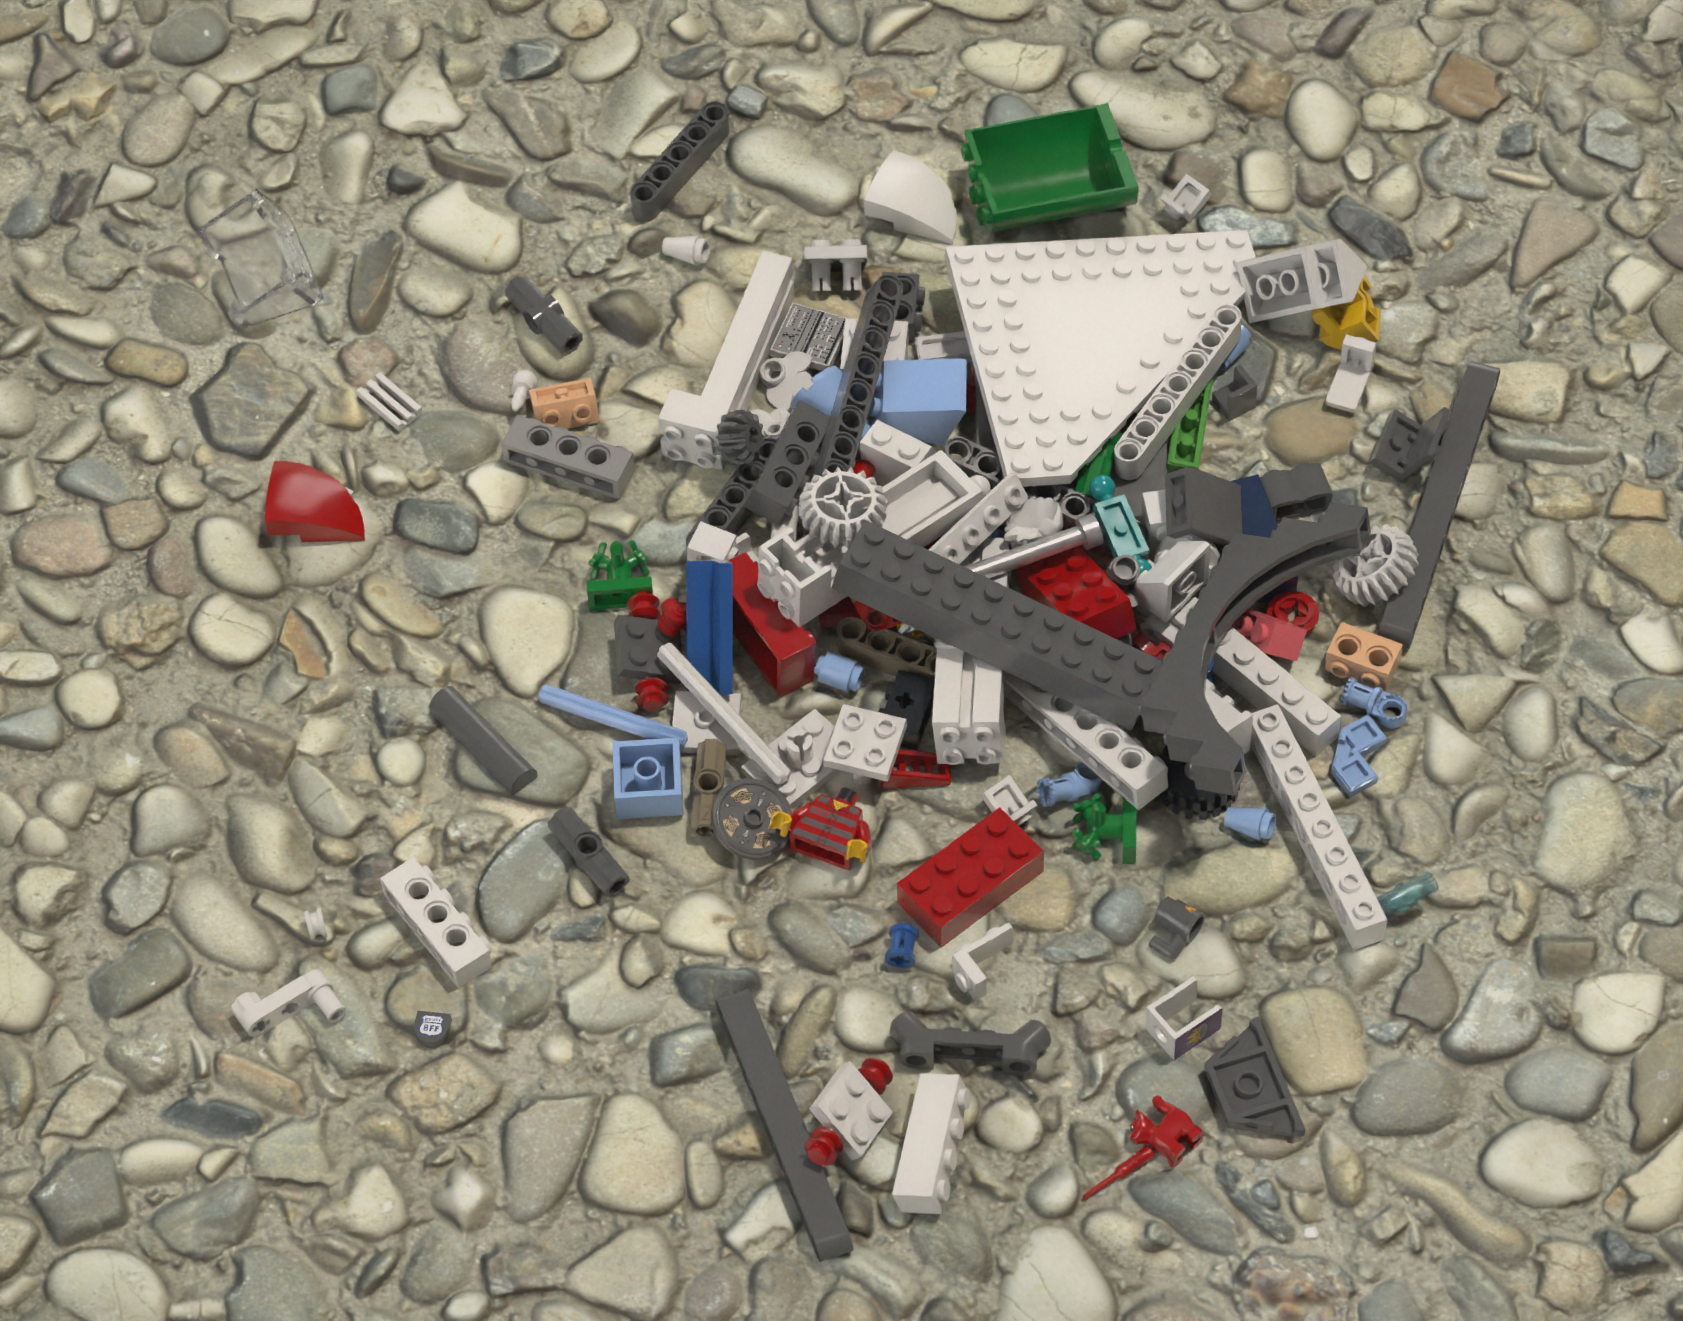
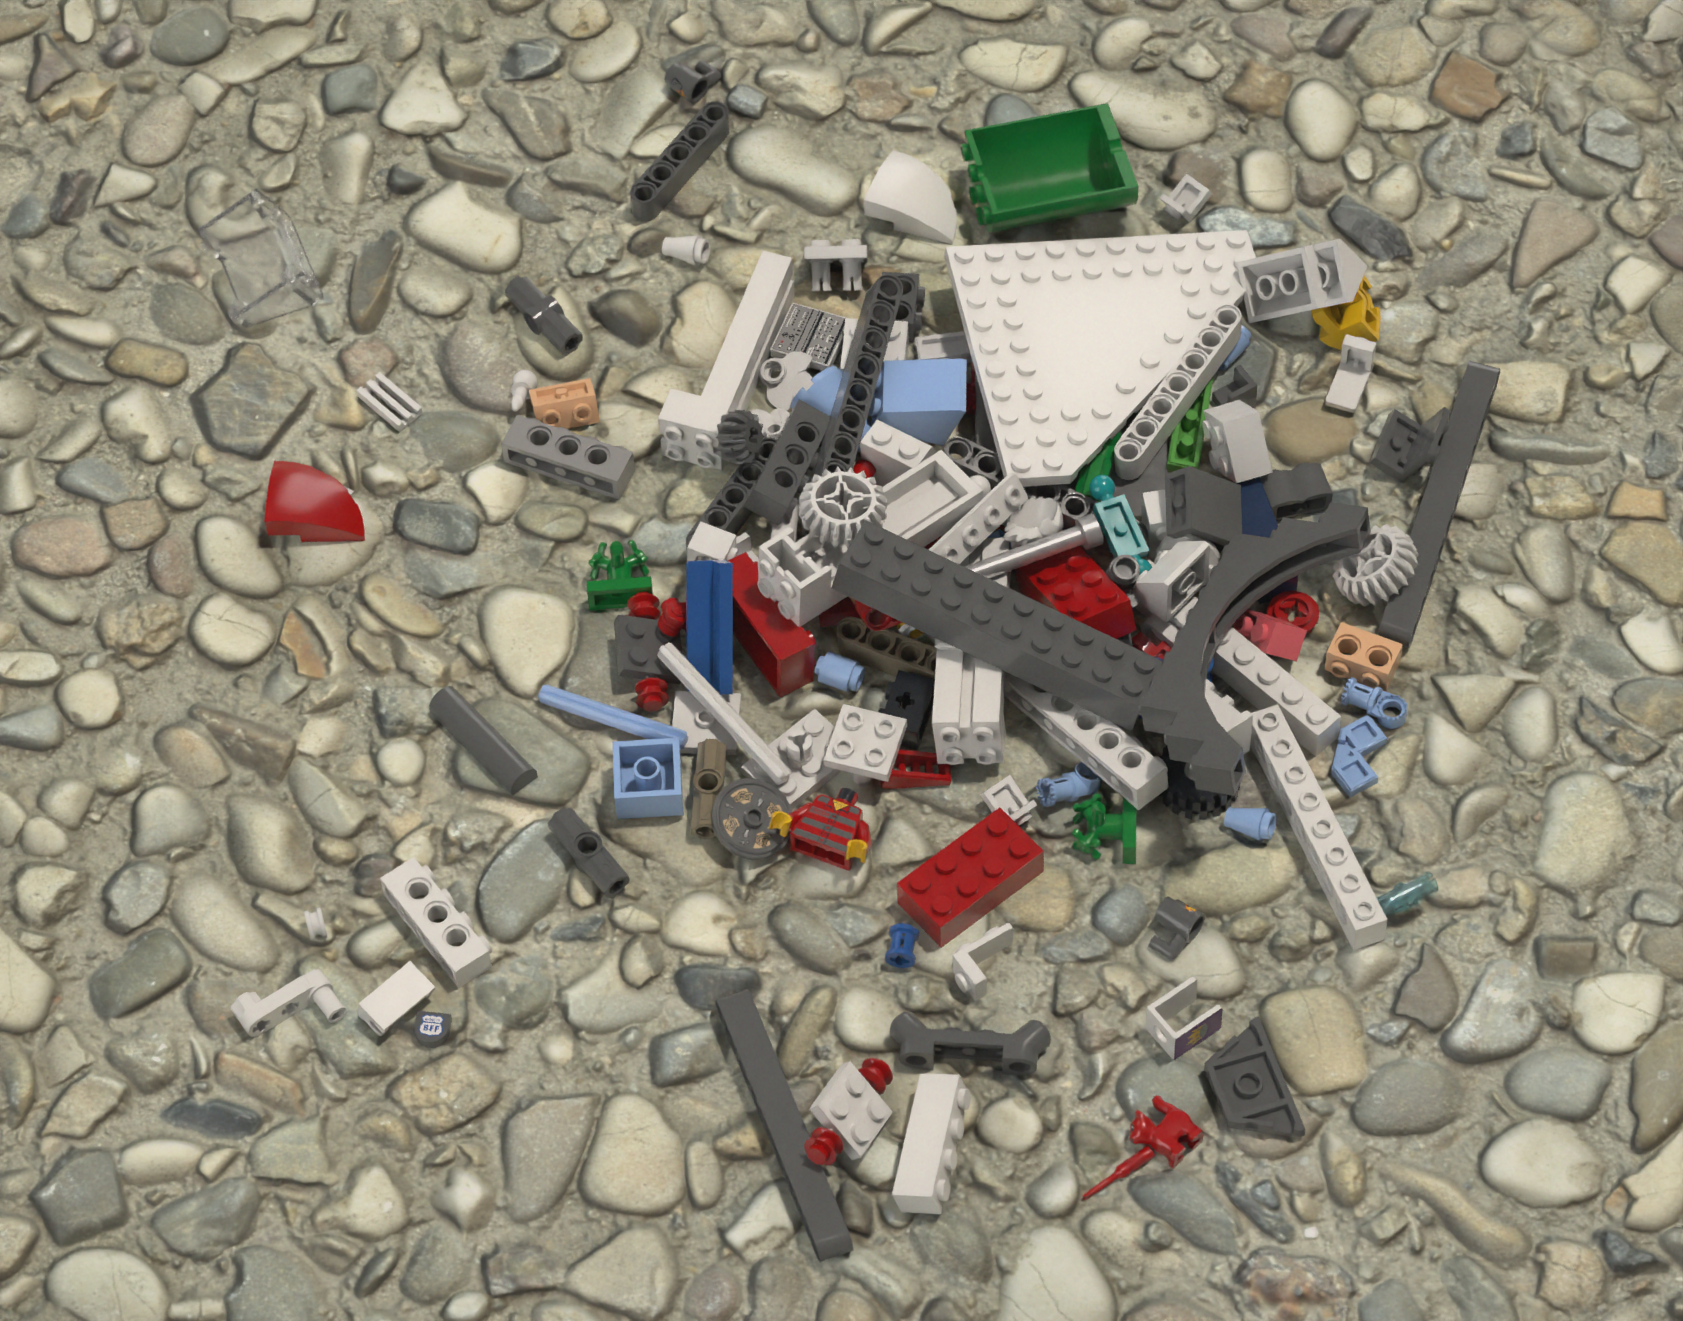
(394, 998): none -> white hinge
(690, 82): none -> dark grey piece
(1236, 441): none -> white piece

